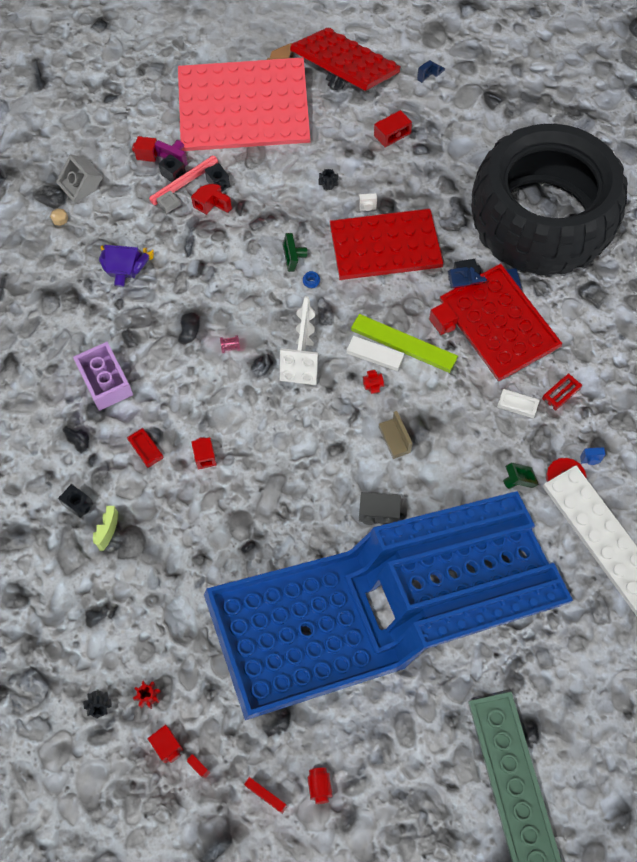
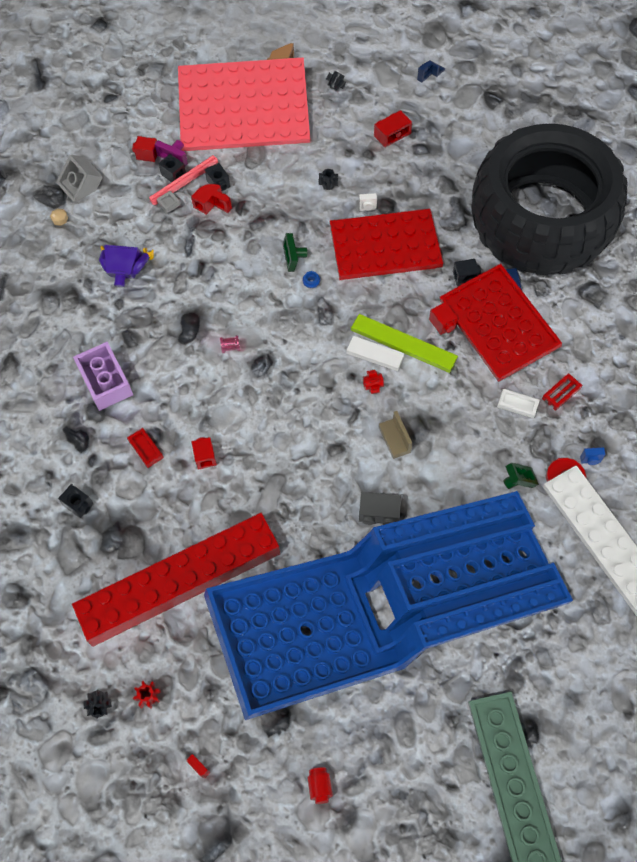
(105, 532): yellowish green slope -> none
(166, 744): red brick -> none
(175, 579): none -> red brick
(265, 795): red tile -> none
(301, 365): white piece -> none
(345, 58): red plate -> none
(464, 277): dark blue slope -> none

